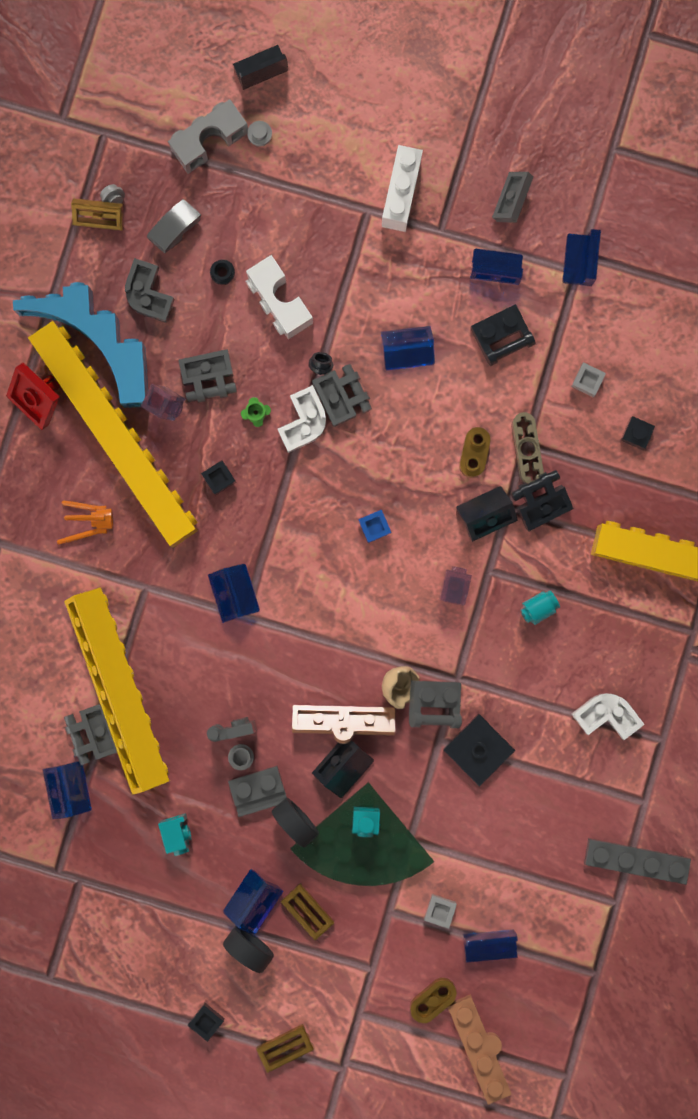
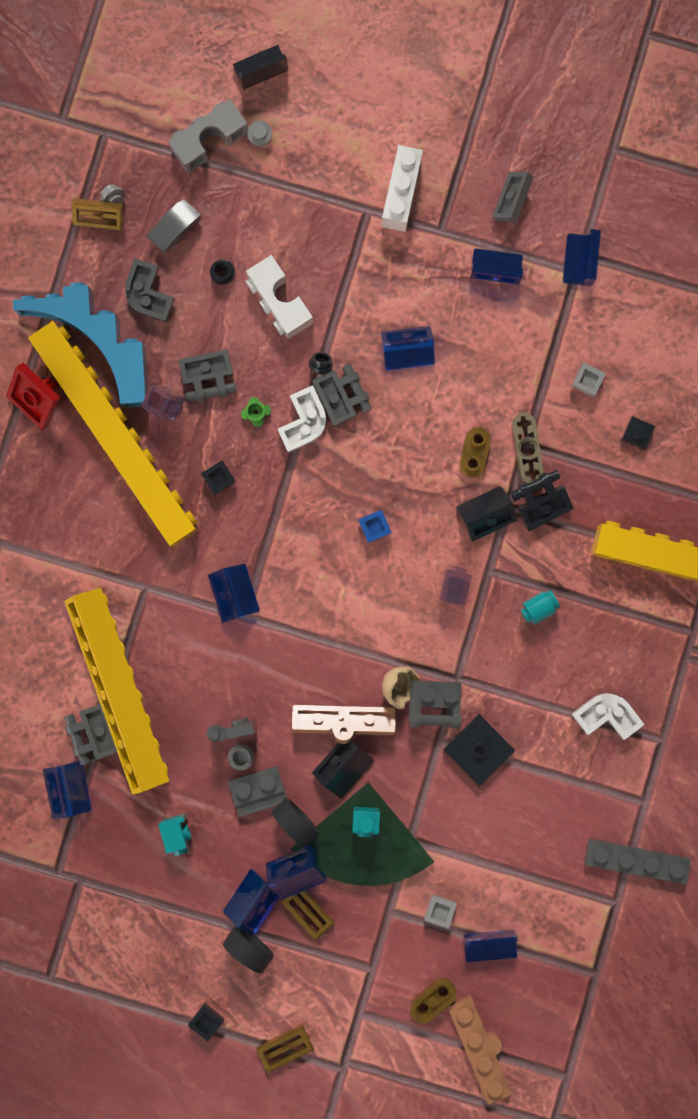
(101, 519): orange plant -> none
(294, 872): none -> clear blue panel
(498, 328): black plate -> none

